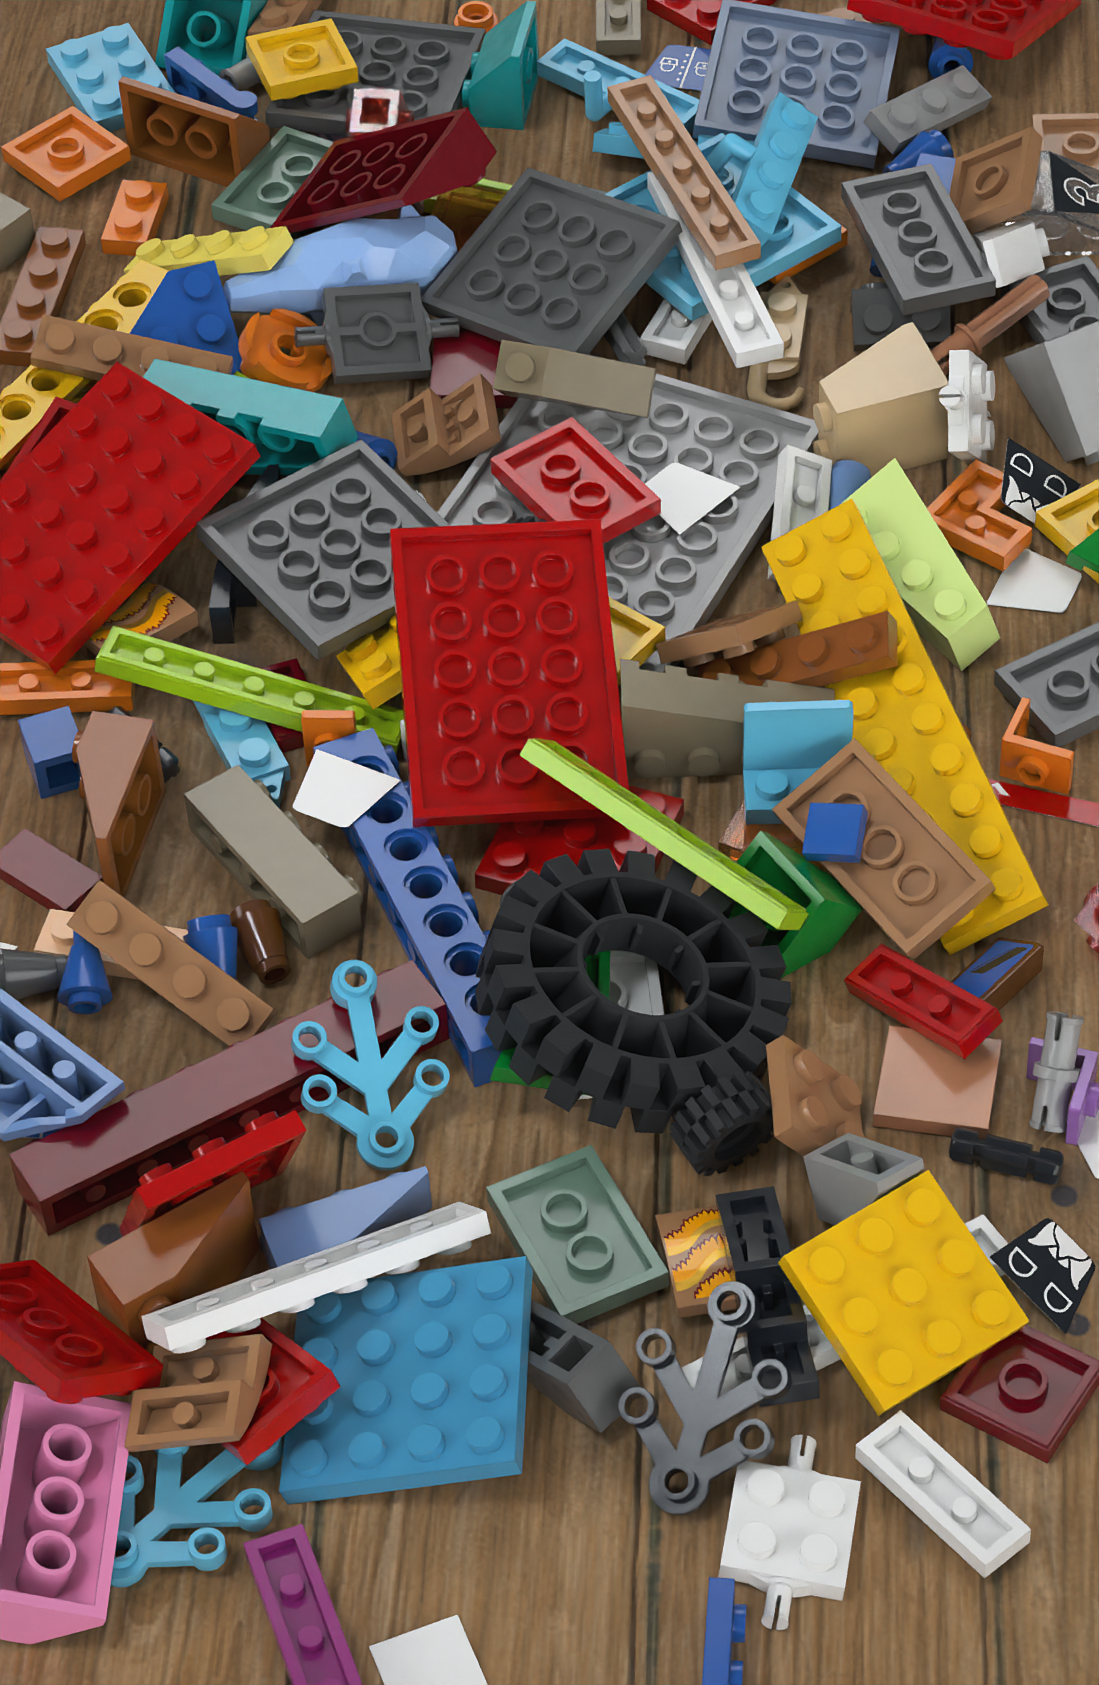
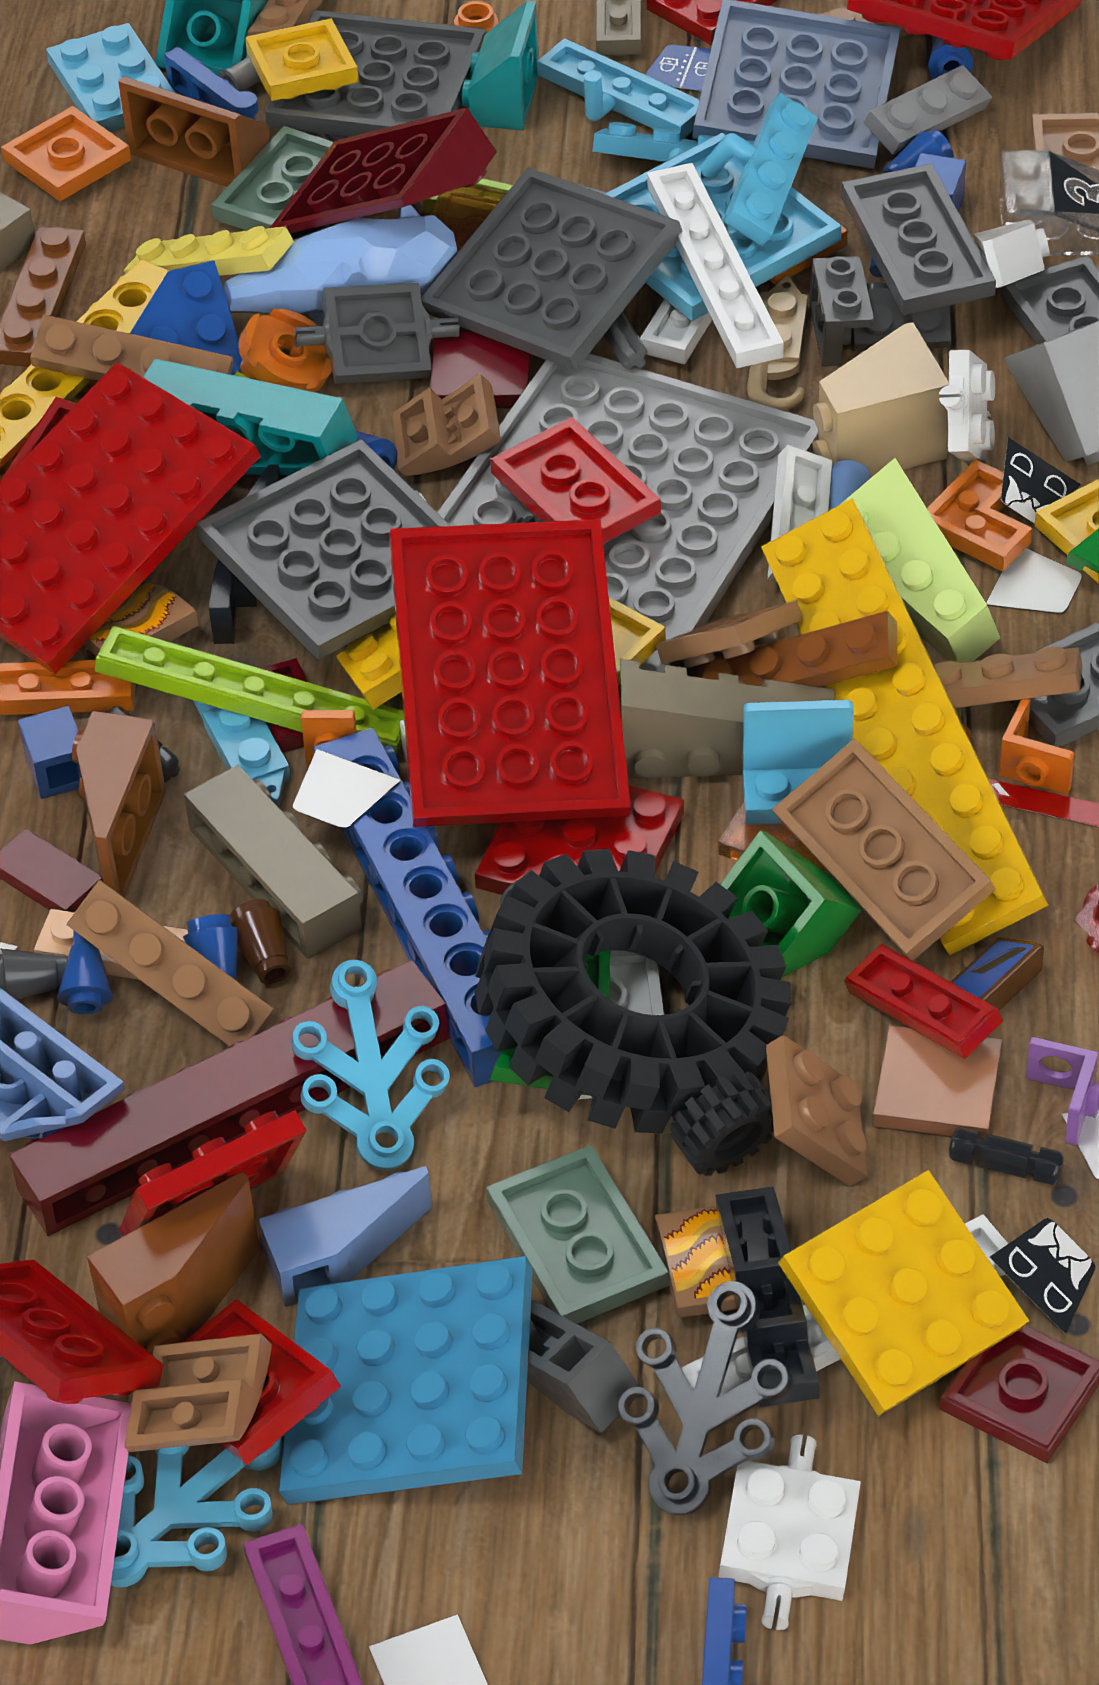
(134, 216): orange plate -> none
(296, 1284): white plate -> none
(376, 110): clear red brick -> none
(573, 379): dark tan slope -> none
(665, 834): lime tile -> none
(684, 173): medium nougat plate -> none
(687, 494): white sticker -> none
(835, 832): blue tile -> none
(837, 304): none -> dark grey bracket
(855, 1174): light grey slope -> none
(943, 1494): white plate -> none
(993, 320): nougat axle -> none
(996, 180): medium nougat plate -> none
(1012, 677): none -> medium nougat plate
(1056, 1071): light grey pin -> none

